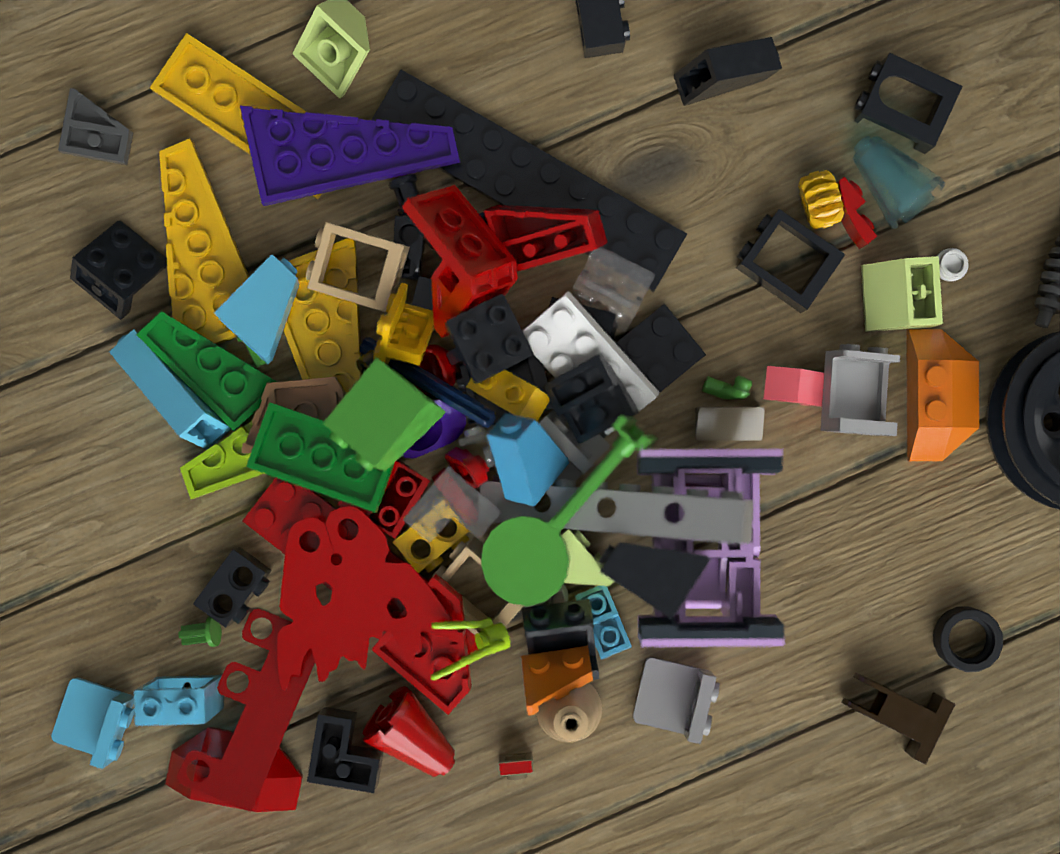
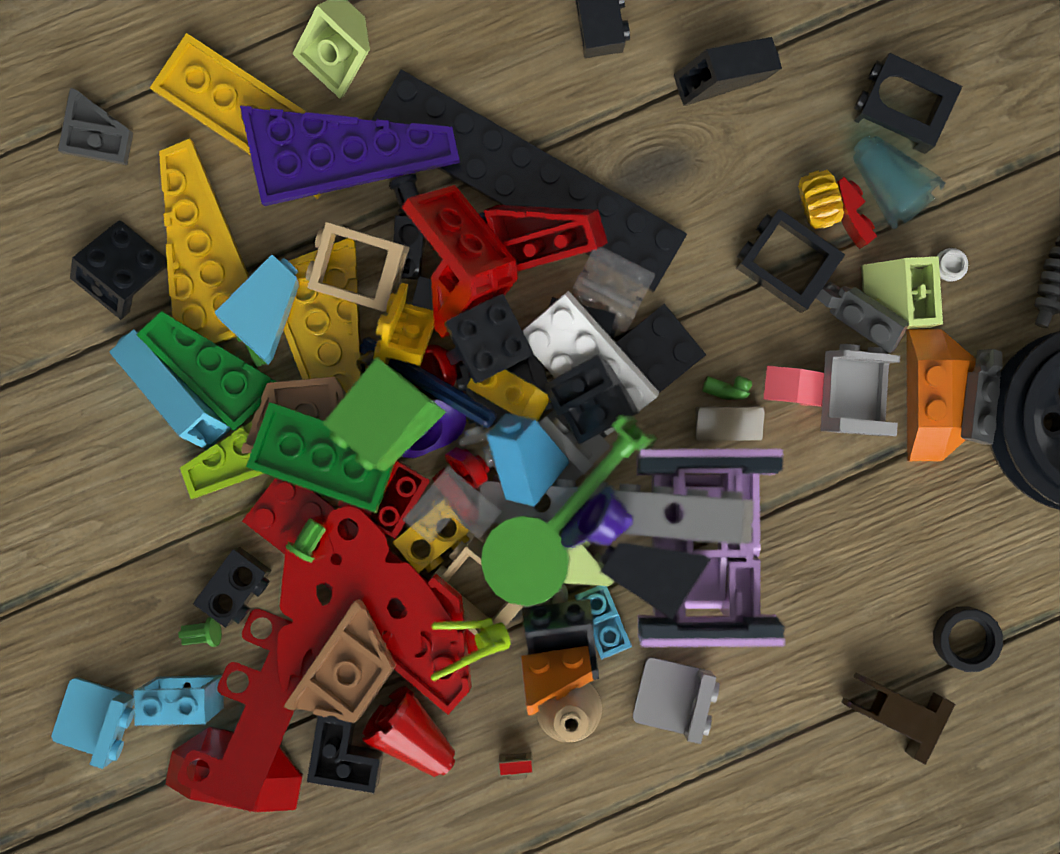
(307, 540): none -> bright green piece
(346, 670): none -> medium nougat wing
(597, 521): none -> piece
(864, 315): none -> dark grey hinge
(982, 398): none -> dark grey hinge

